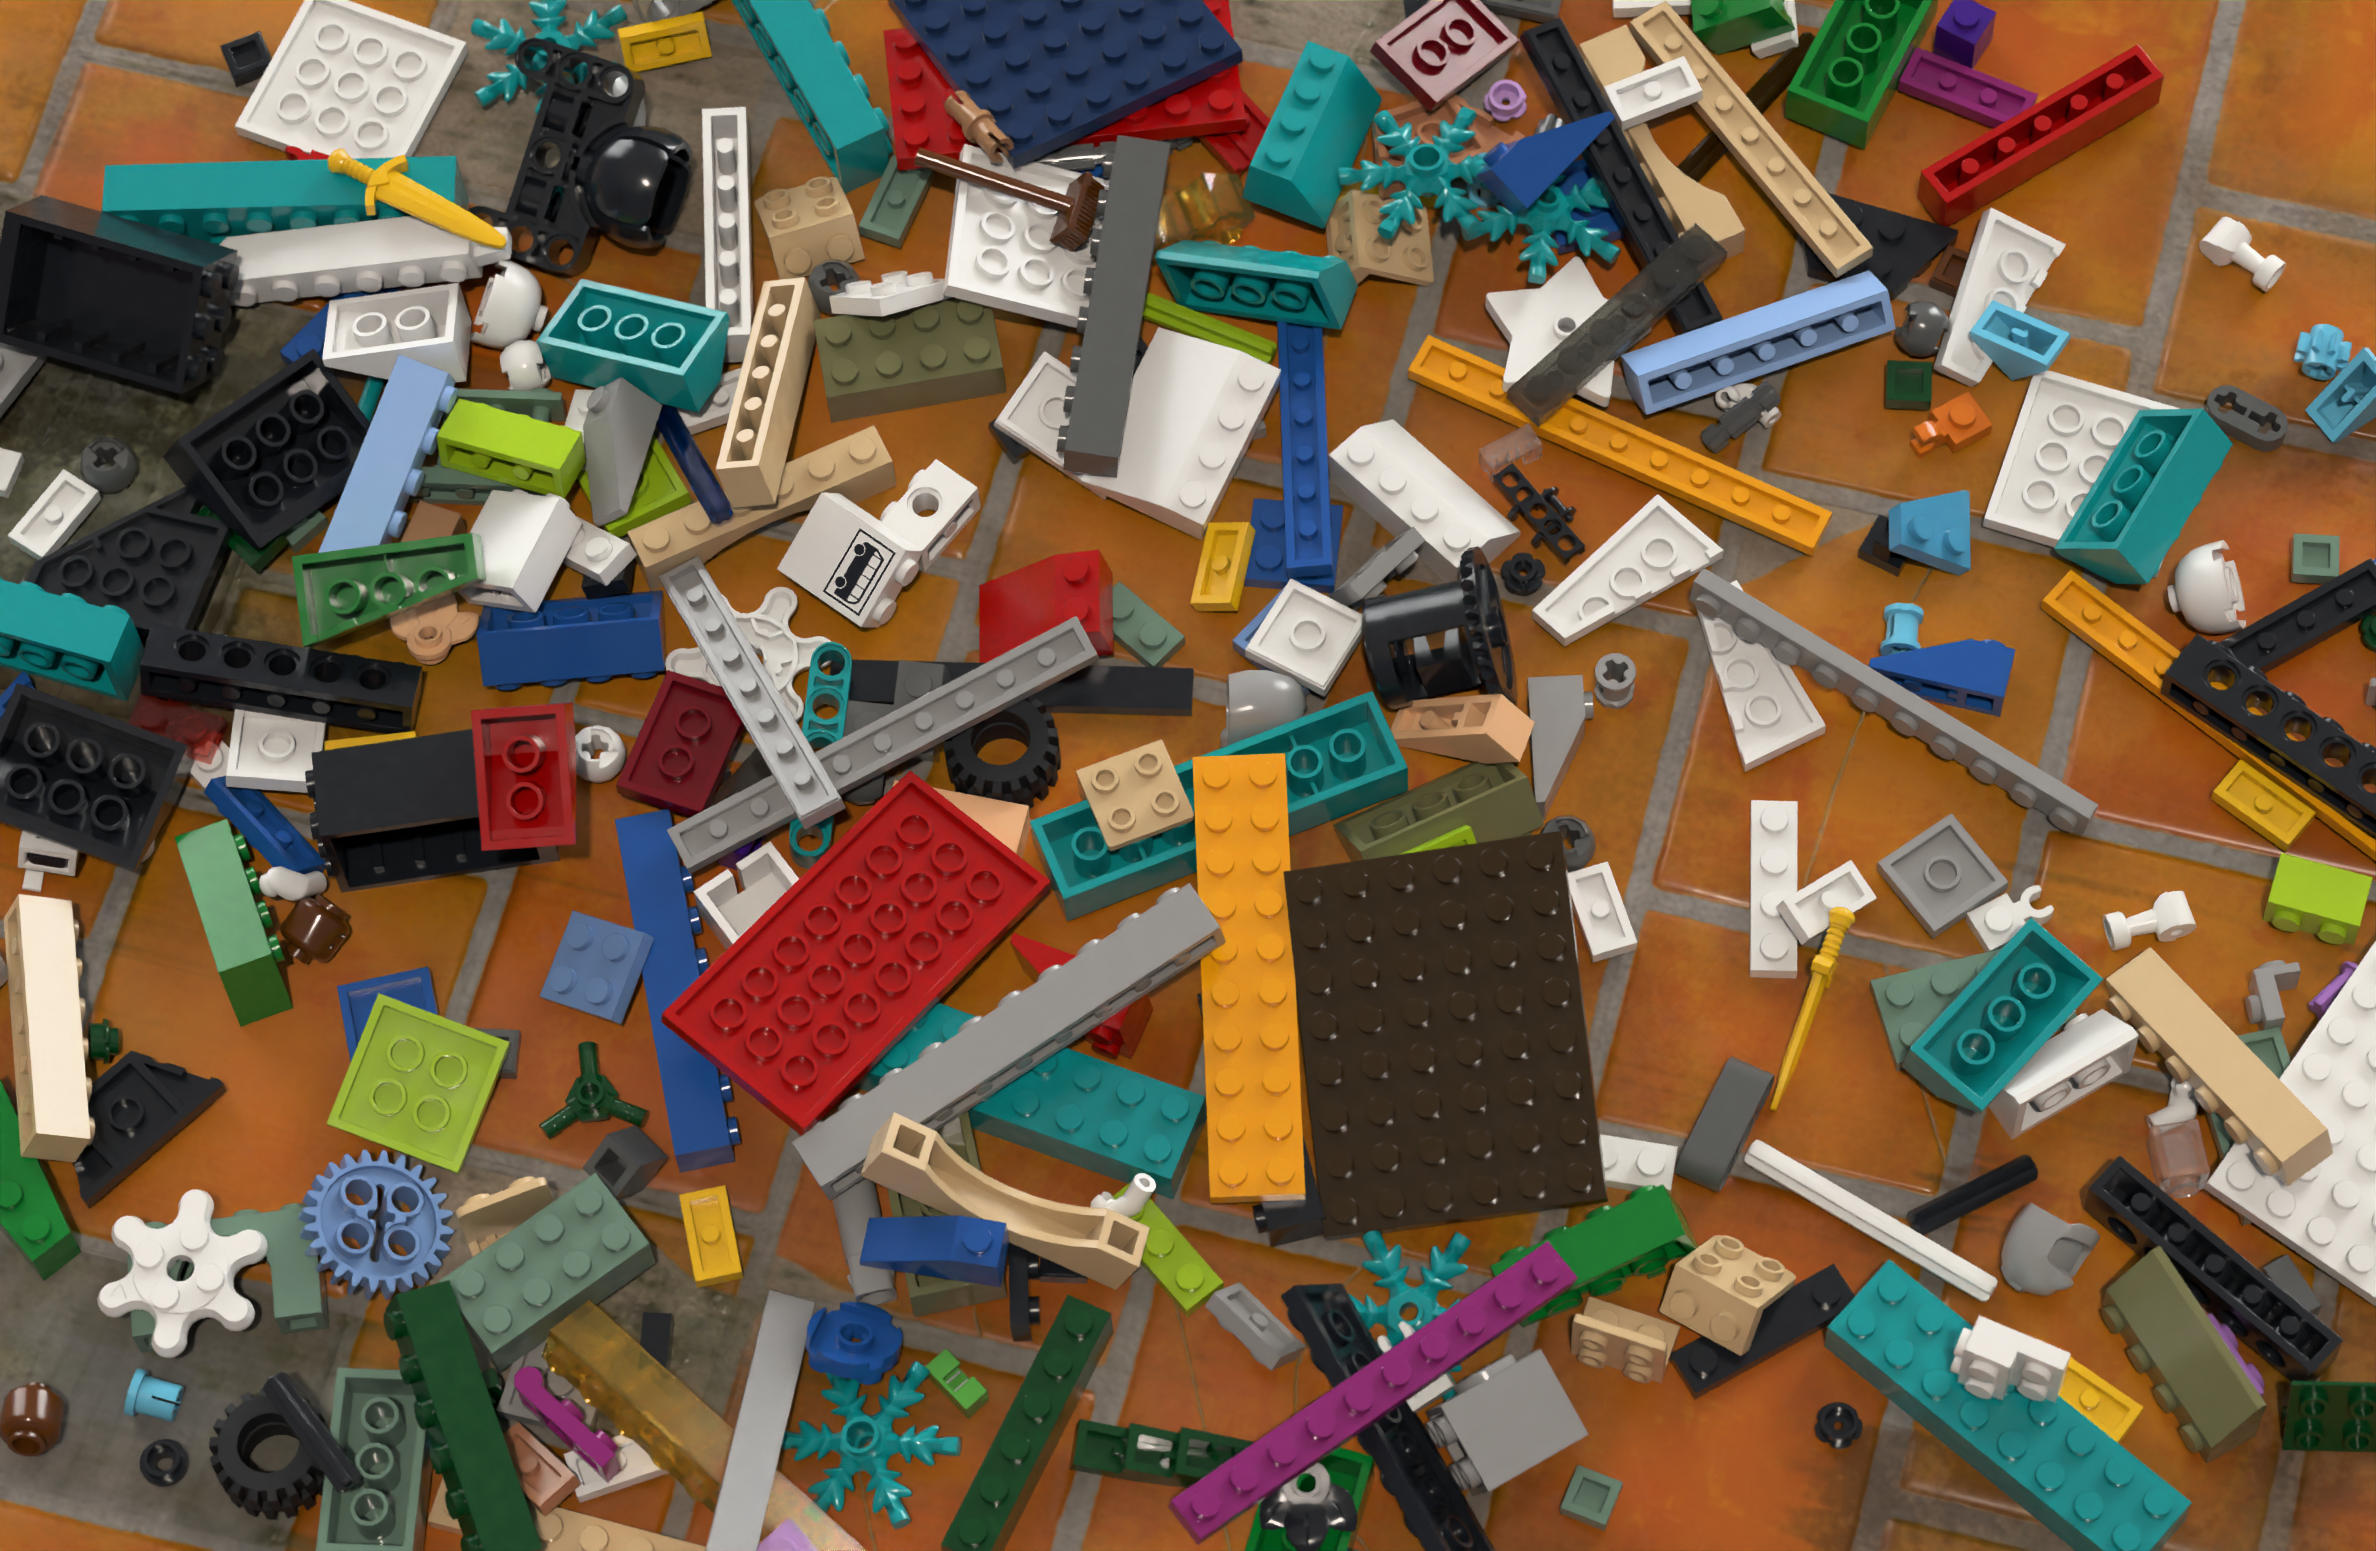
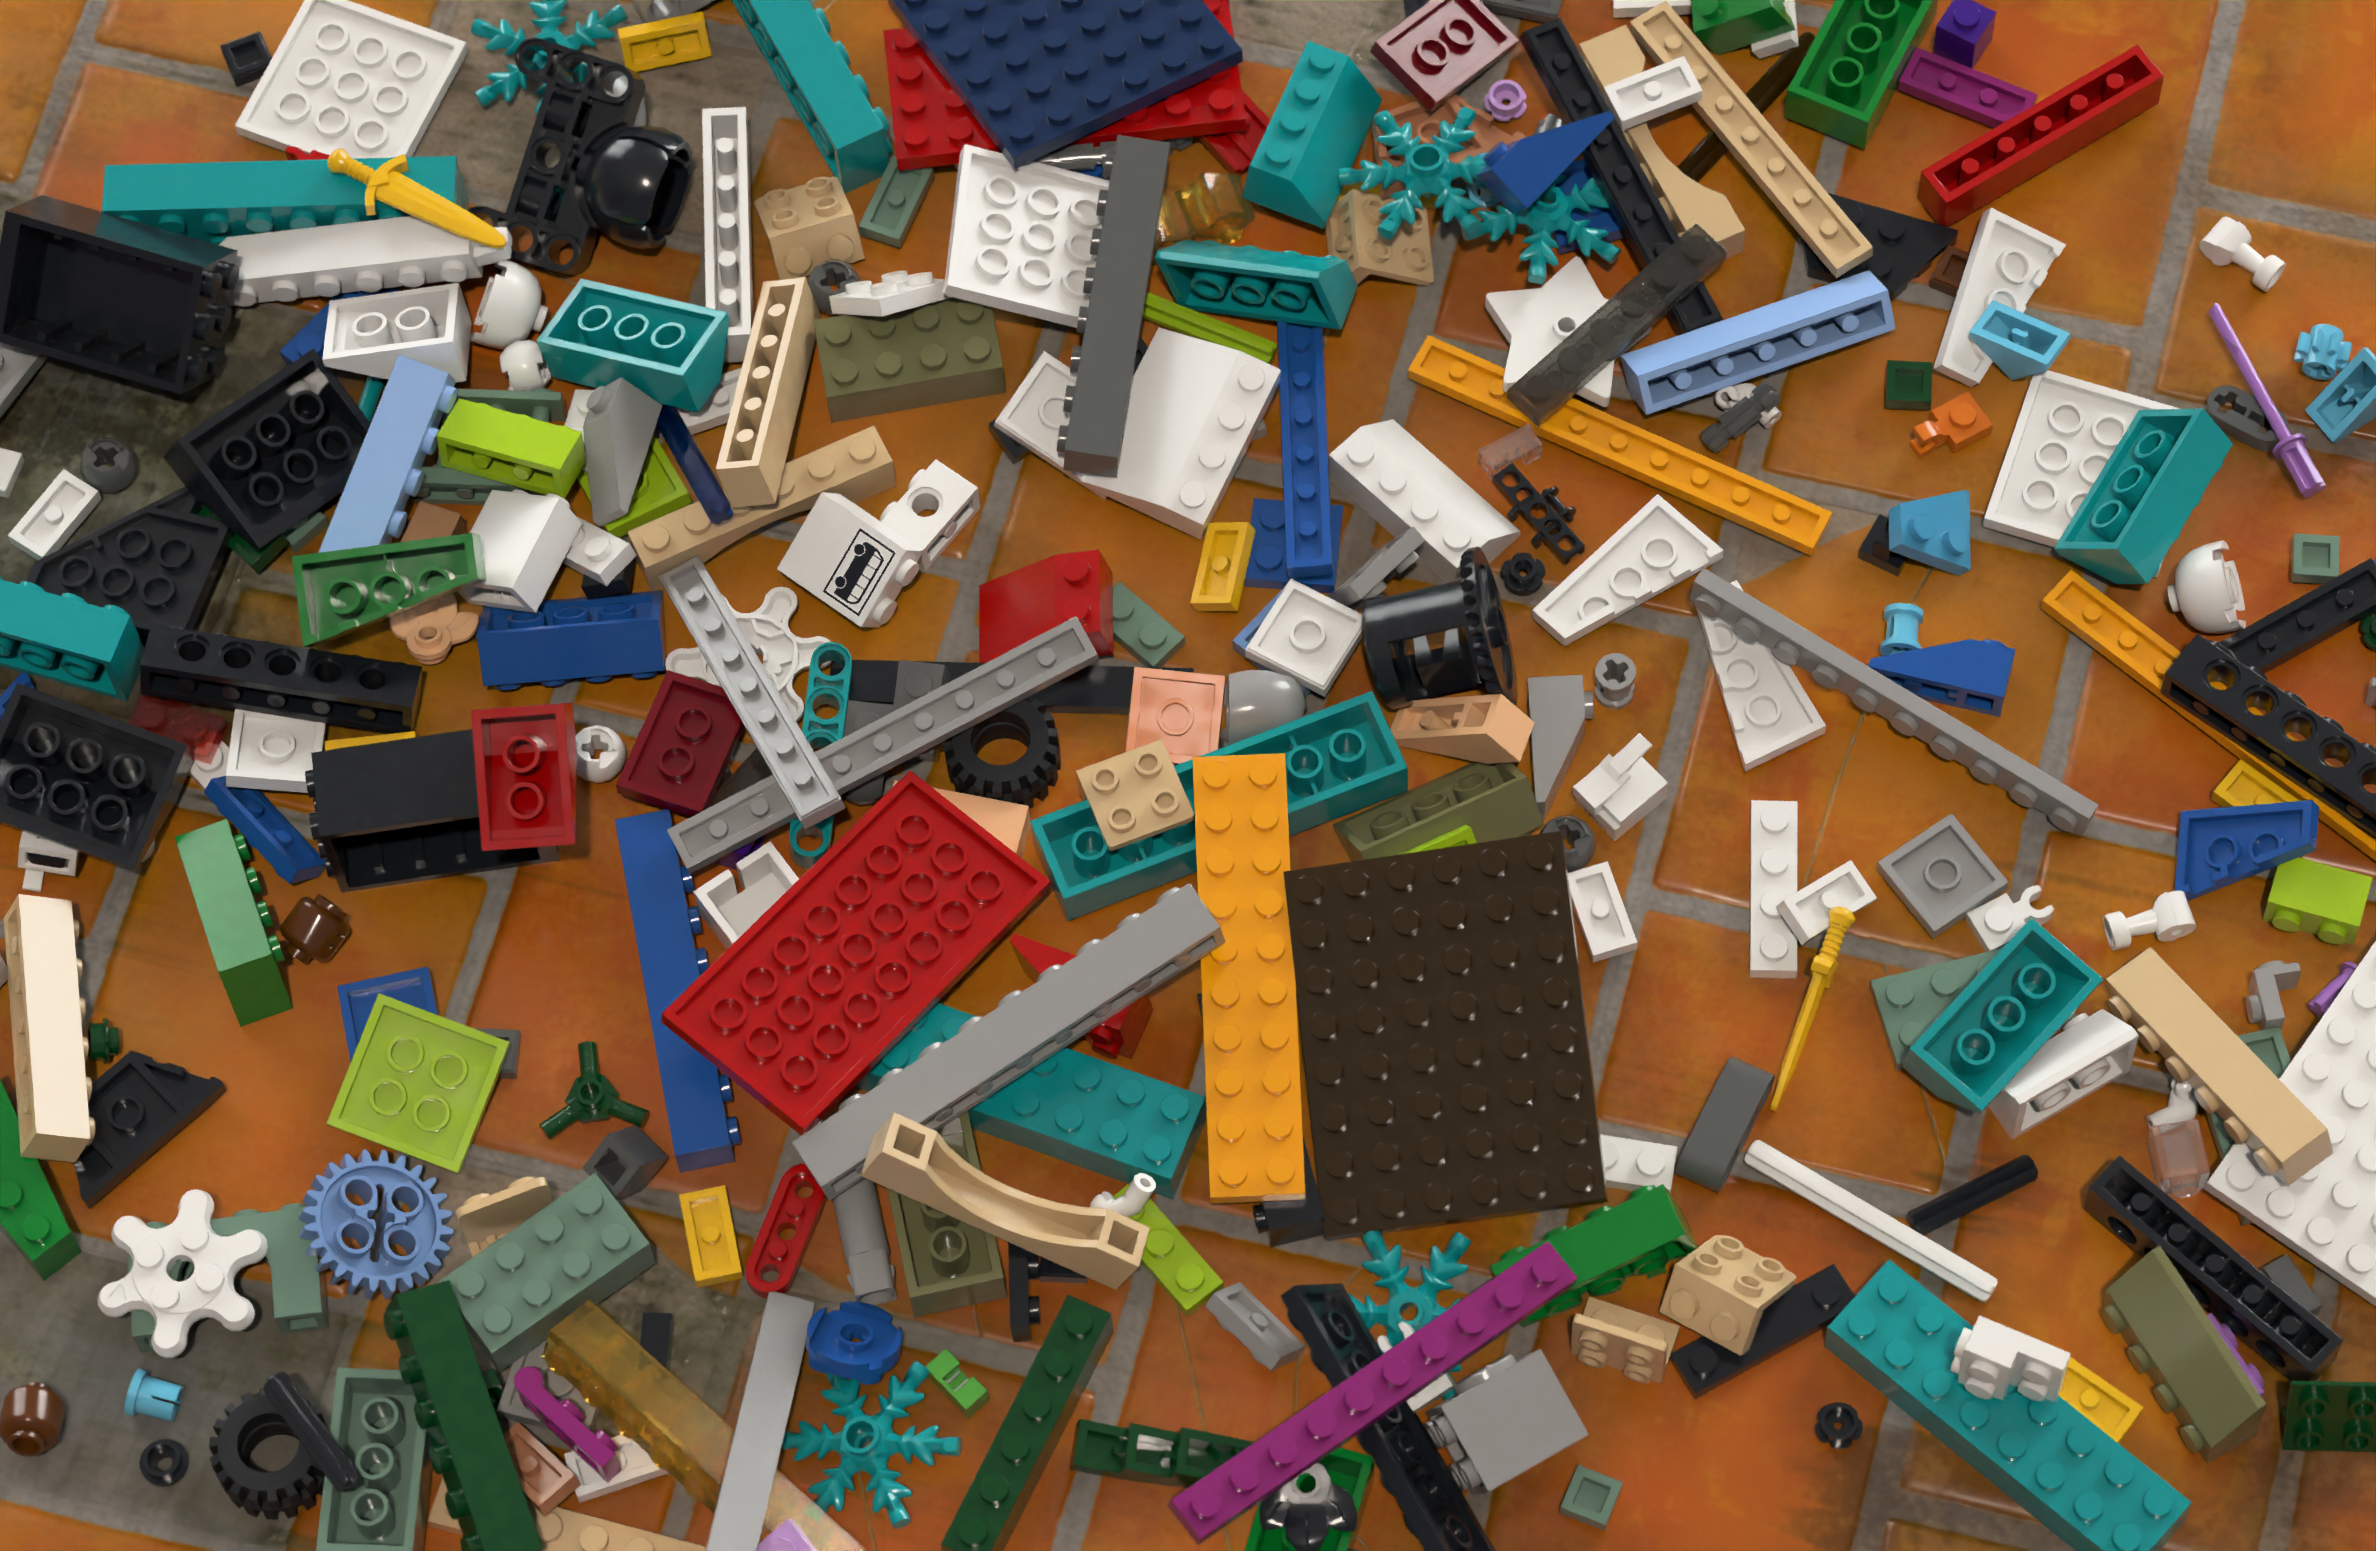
(291, 884): white arm -> none
(596, 967): medium blue plate -> none
(785, 1212): none -> red plate
(938, 1247): blue slope -> none
(978, 126): medium nougat pin -> none
(1075, 208): reddish brown piece -> none
(1178, 709): none -> orange plate
(1621, 789): none -> white piece
(1922, 328): dark grey piece -> none
(2044, 1251): light grey piece -> none
(2241, 841): none -> blue wing
(2290, 447): none -> medium lavender piece

